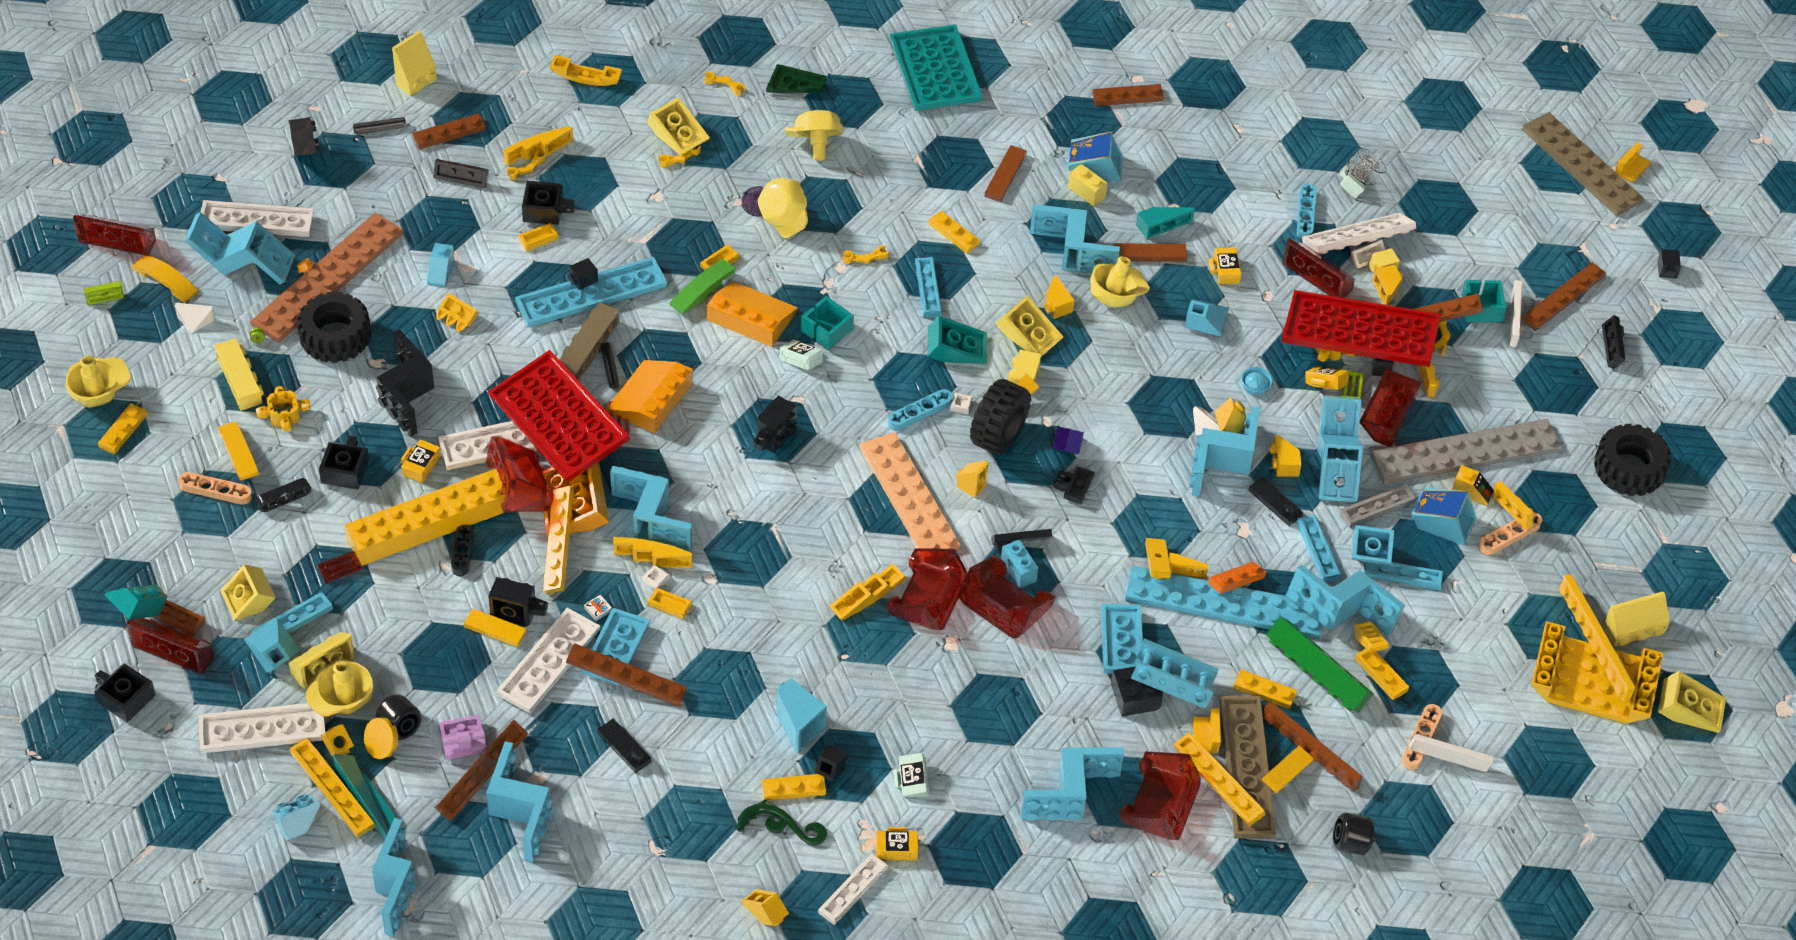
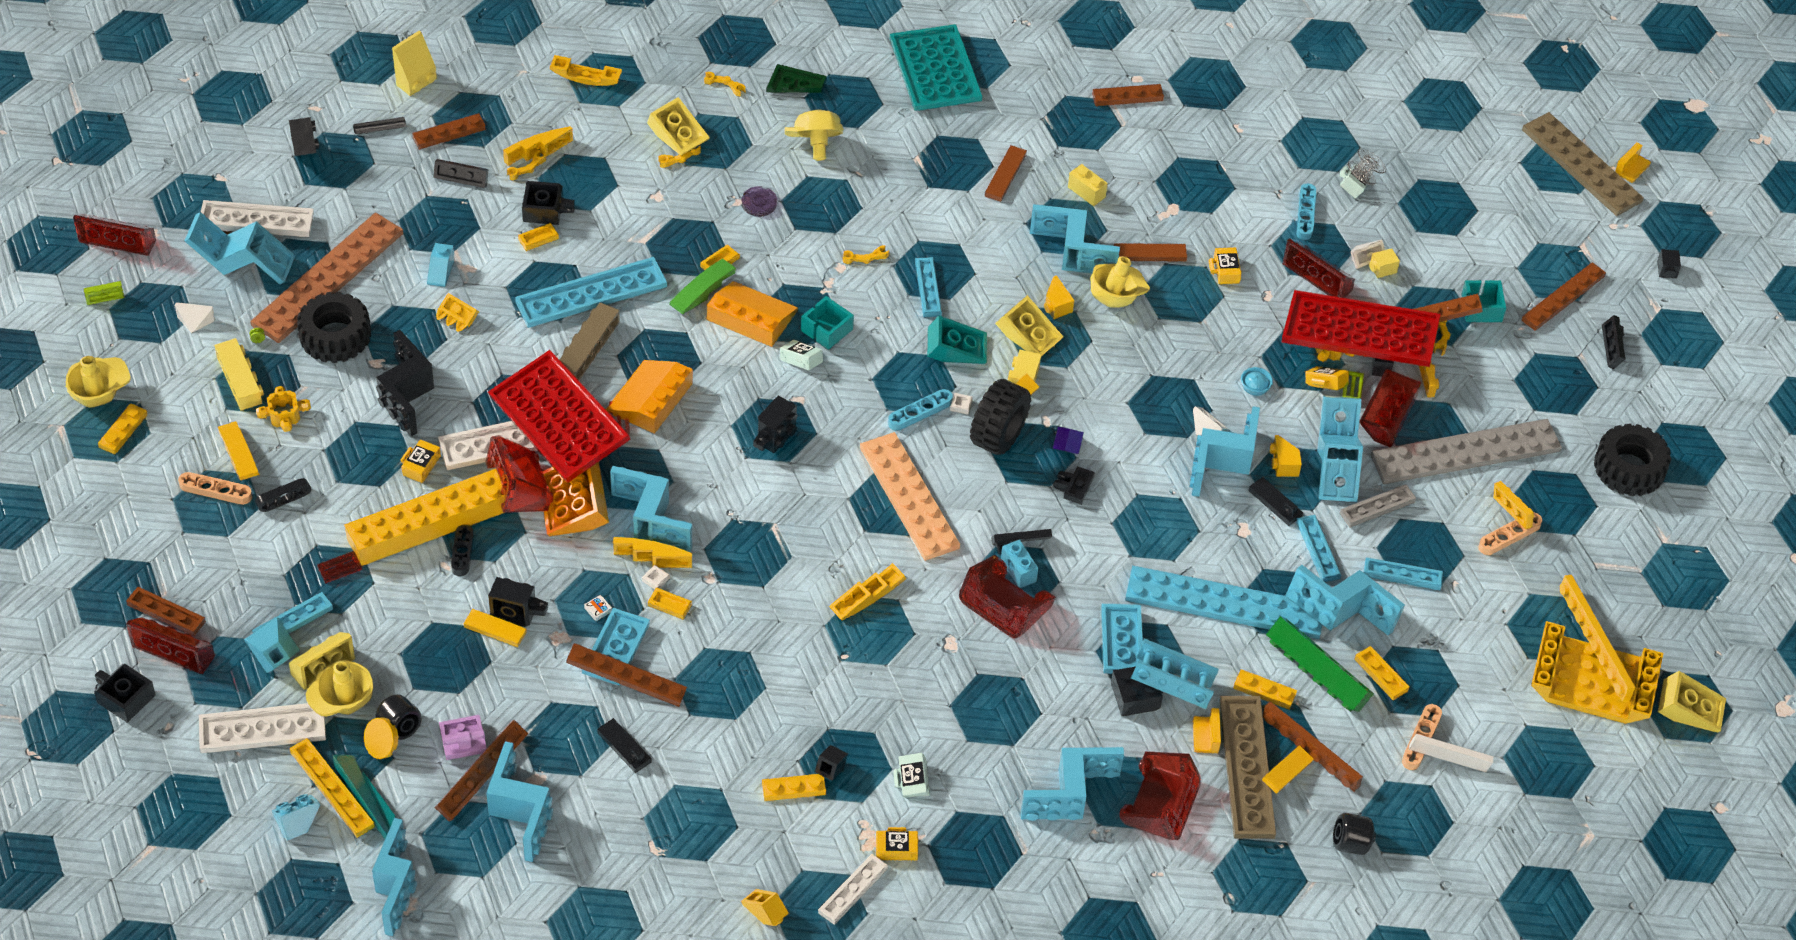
(138, 601): teal slope -> none
(166, 275): yellow slope -> none
(247, 592): light yellow slope -> none
(305, 266): light orange plate -> none
(329, 736): yellow brick -> none
(344, 464): black hinge -> none
(547, 661): white plate -> none
(558, 540): yellow plate -> none
(583, 274): black brick -> none
(610, 365): black axle -> none
(778, 826): dark green plant -> none
(784, 206): light yellow piece -> none
(800, 714): medium azure slope -> none
(932, 588): clear red windscreen -> none
(954, 232): yellow plate -> none
(973, 478): yellow slope -> none
(1097, 153): slope -> none
(1158, 558): yellow tile -> none
(1163, 219): teal slope -> none
(1187, 567): yellow slope -> none
(1206, 317): medium azure slope -> none
(1221, 780): yellow plate -> none
(1231, 416): yellow slope -> none
(1237, 577): orange plate -> none
(1359, 232): white plate -> none
(1370, 637): yellow slope -> none
(1372, 545): medium azure slope -> none
(1387, 282): yellow slope -> none
(1445, 514): slope -> none
(1474, 483): yellow slope -> none
(1515, 319): white tile -> none
(1637, 619): light yellow slope -> none

